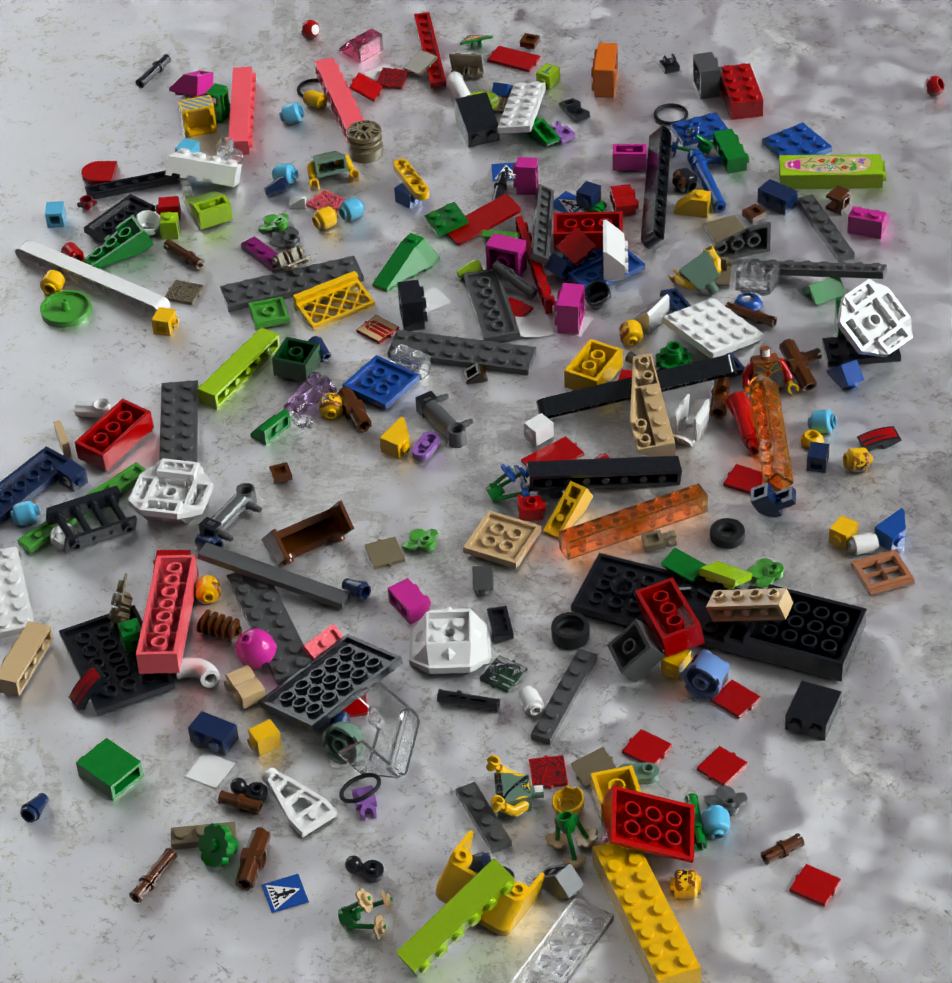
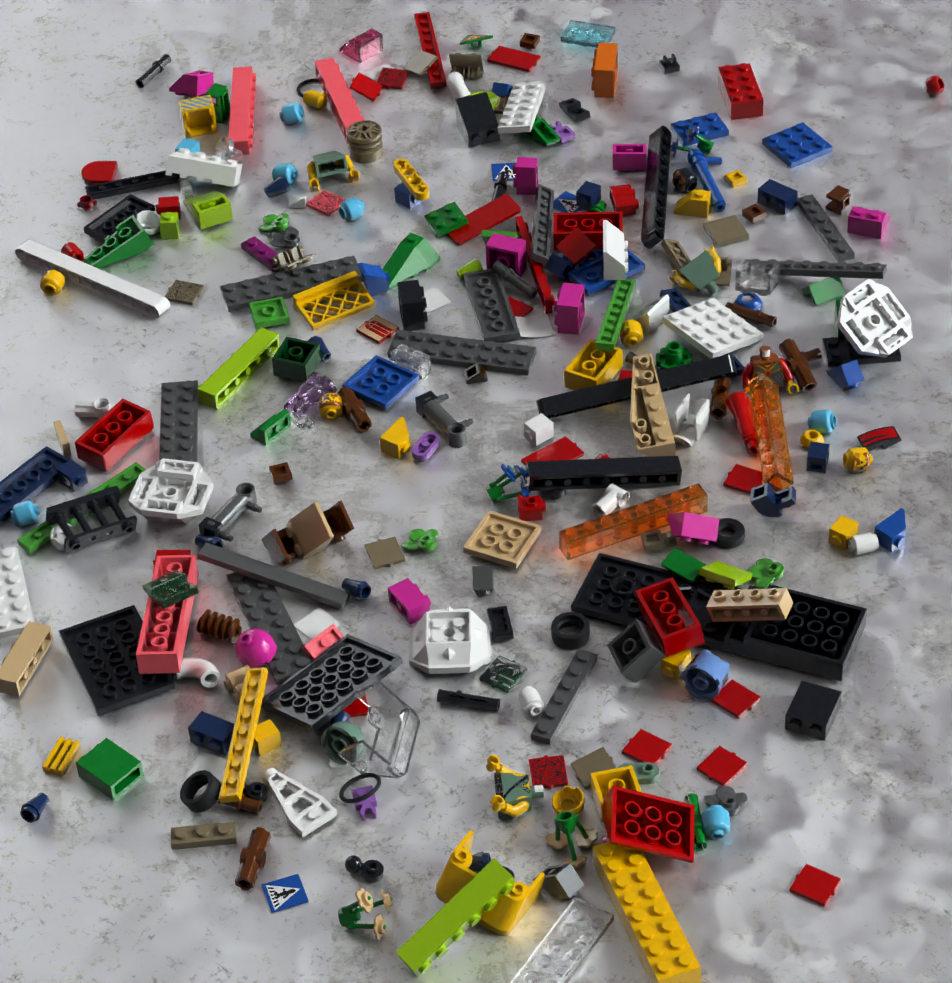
(55, 214): medium azure brick -> none
(57, 755): none -> yellow tile
(65, 308): bright green piece -> none
(89, 683): slope -> none
(122, 604): dark tan hinge -> none
(129, 634): green brick -> none
(148, 881): reddish brown pin -> none
(164, 321): yellow brick -> none
(170, 589): none -> clear green slope
(188, 257): reddish brown pin -> none
(193, 784): none -> black tyre
(207, 589): yellow head -> none
(217, 845): green plant -> none
(243, 735): none -> yellow tile
(309, 531): none -> tan slope
(310, 29): red piece -> none
(316, 623): none -> white sticker
(325, 218): yellow head -> none
(374, 278): none -> blue slope
(483, 817): dark grey plate -> none
(549, 74): lime brick -> none
(569, 509): yellow slope -> none
(587, 33): none -> clear light blue plate
(597, 294): black hair -> none
(613, 497): none -> white piece
(615, 315): none -> bright green plate
(670, 105): black tyre -> none
(675, 253): none -> dark tan plate
(685, 884): yellow head -> none
(693, 527): none -> dark pink slope
(706, 75): dark grey brick -> none
(730, 150): green brick -> none
(735, 179): none -> yellow tile
(746, 242): dark grey wedge -> none
(782, 848): reddish brown pin -> none
(831, 171): lime brick -> none
(888, 584): nougat piece -> none

